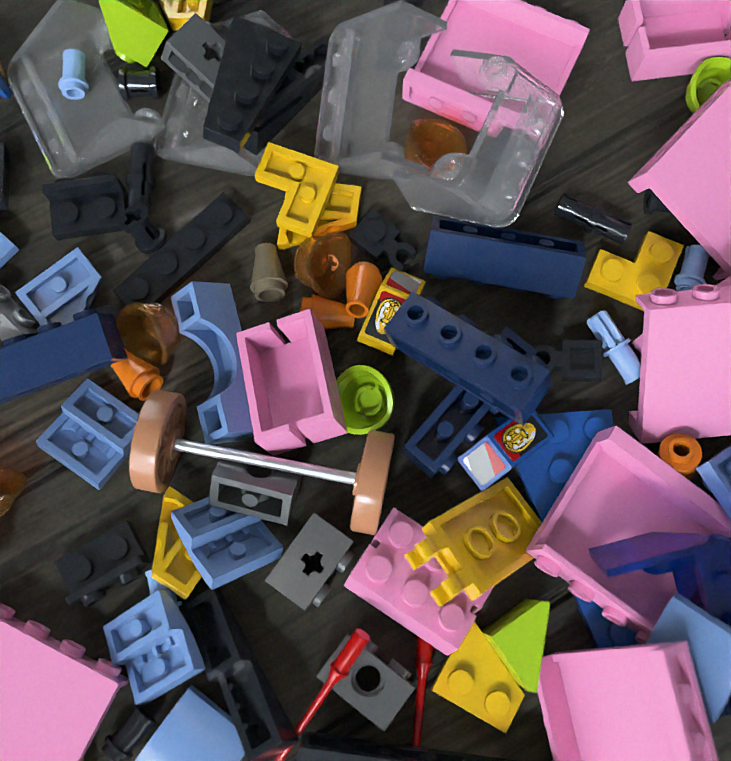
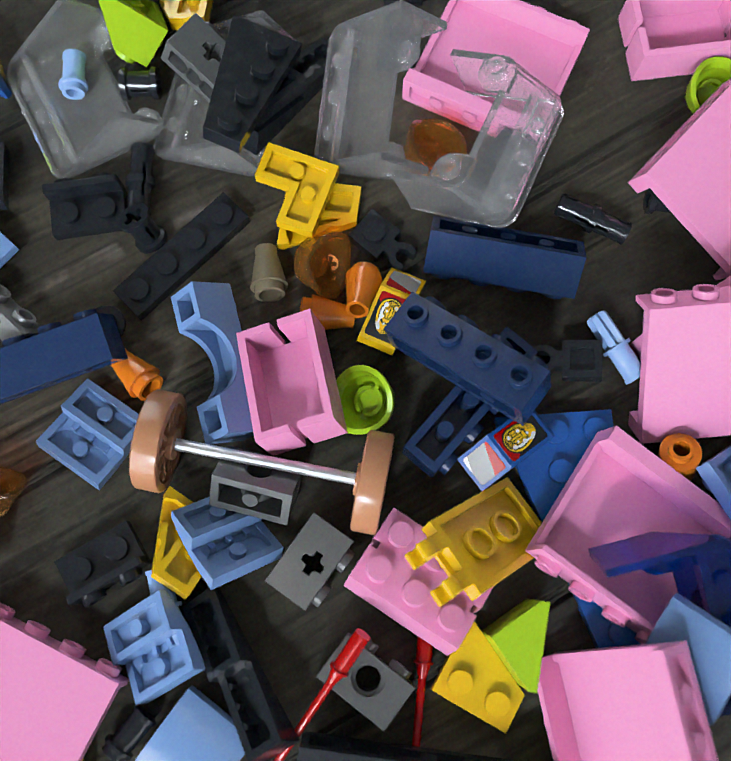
(62, 289): medium blue wing -> none
(149, 331): clear orange helmet -> none
(626, 279): yellow plate -> none
(692, 268): light blue pin -> none

